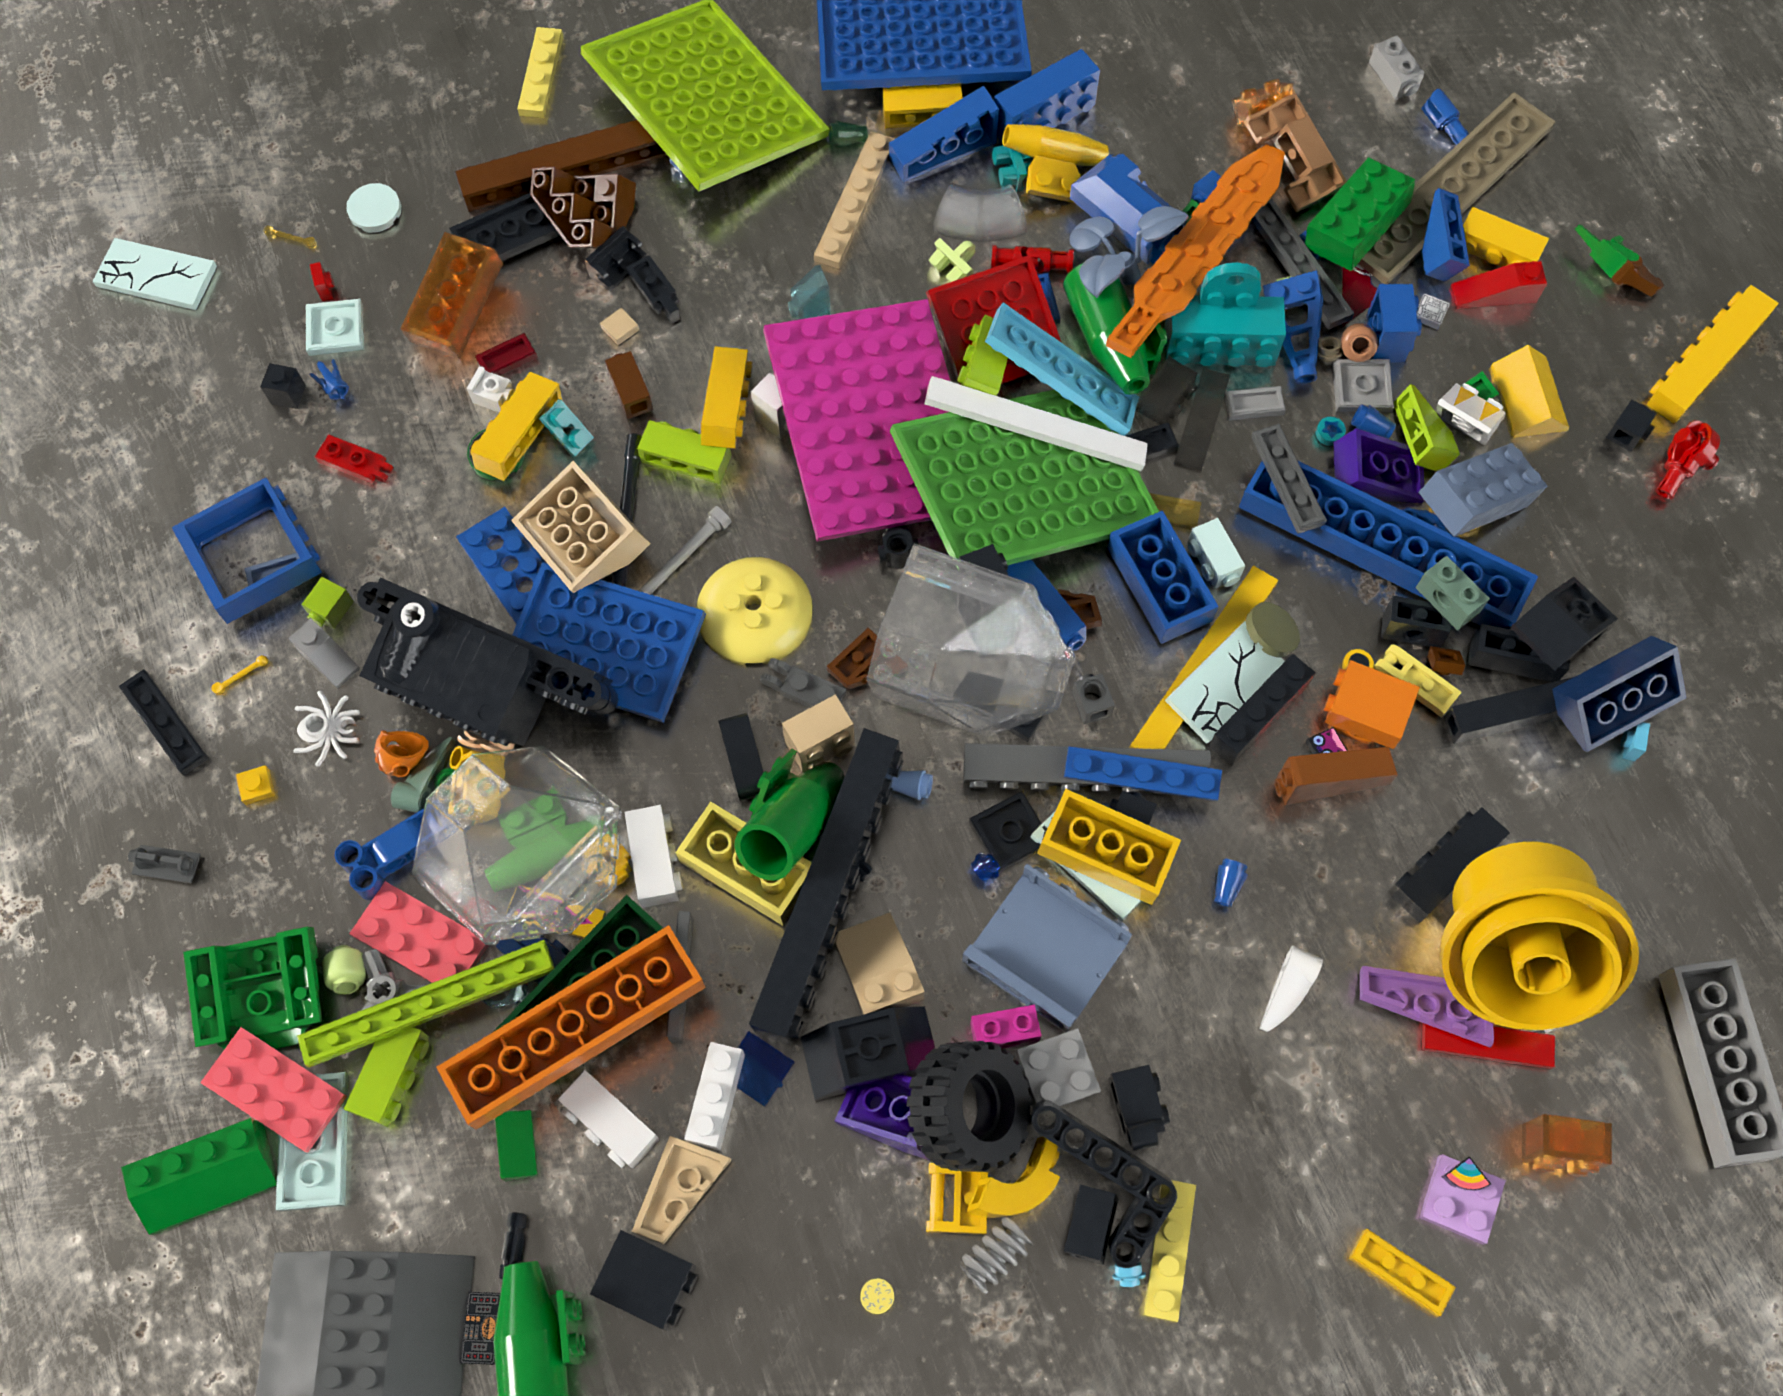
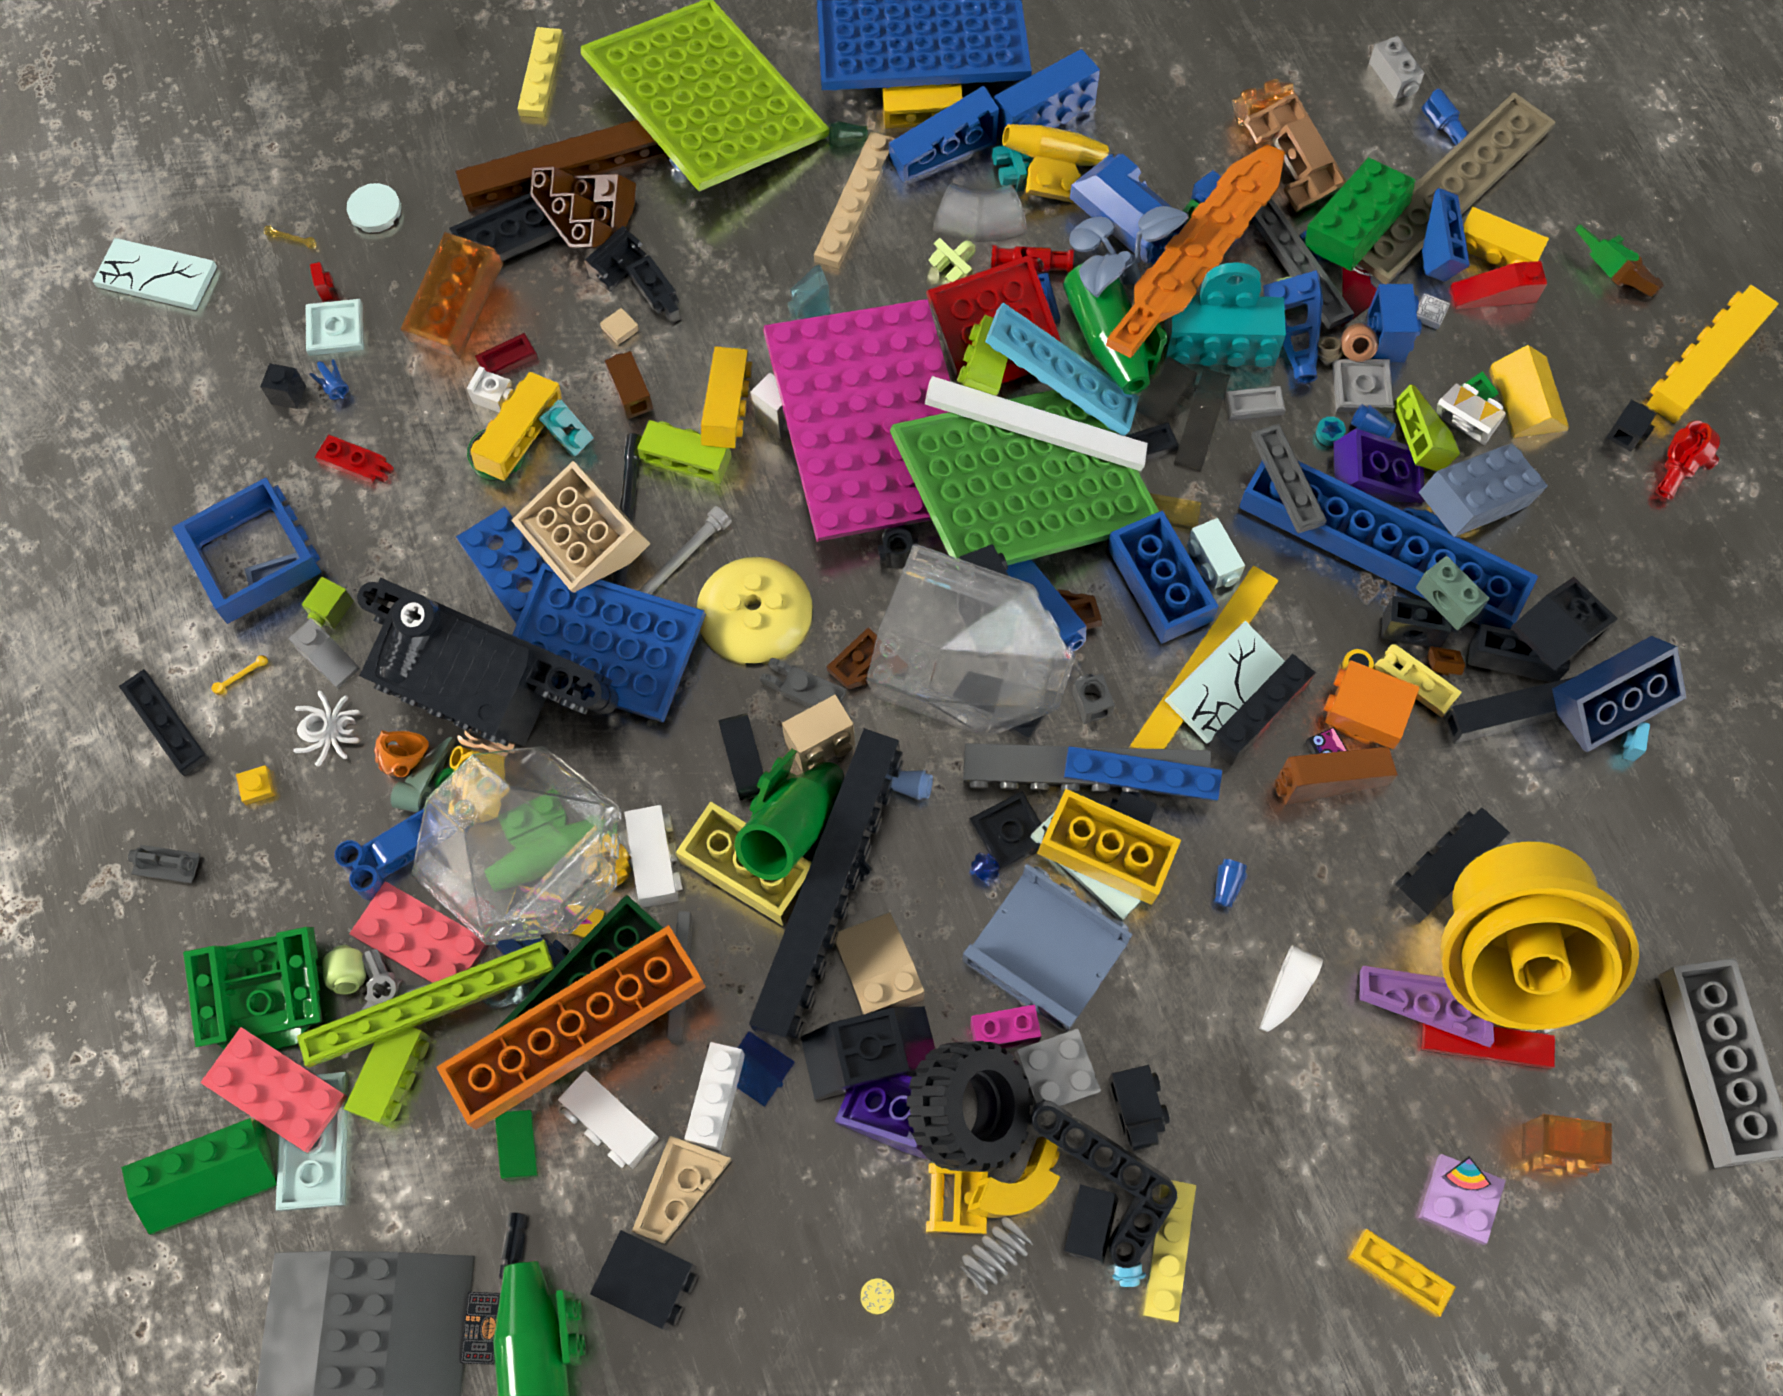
(1273, 629): olive tile -> none

